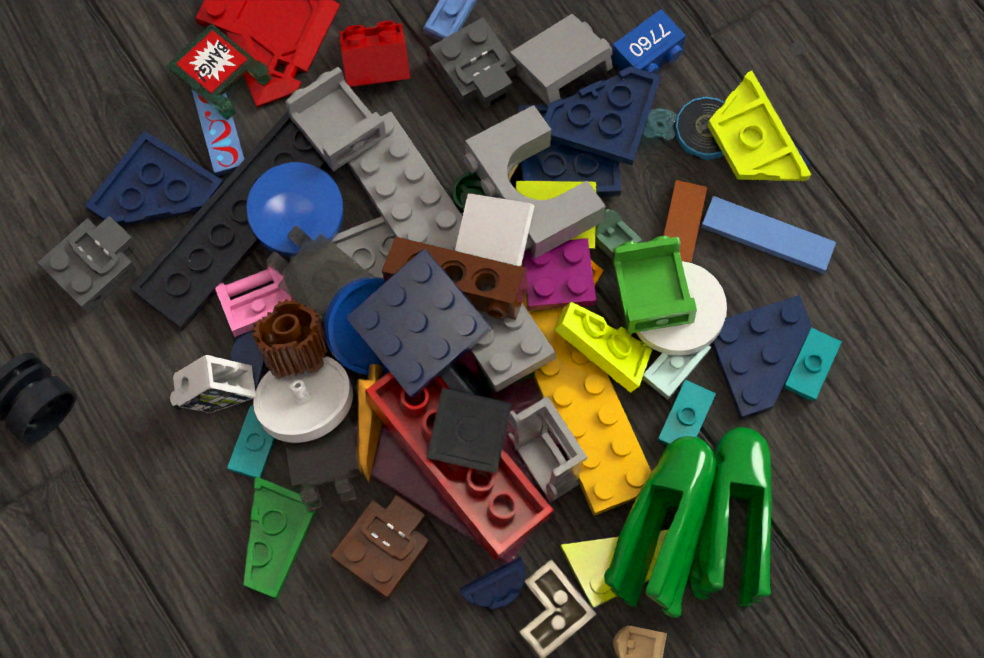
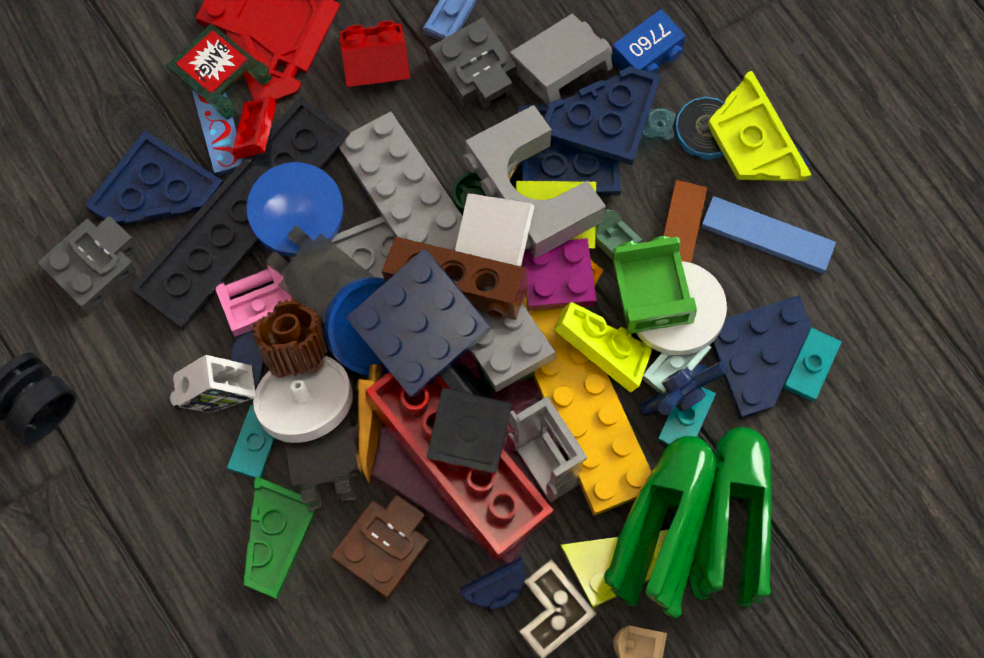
(254, 127): none -> red plate
(334, 119): light grey panel -> none
(683, 388): none -> dark blue bar

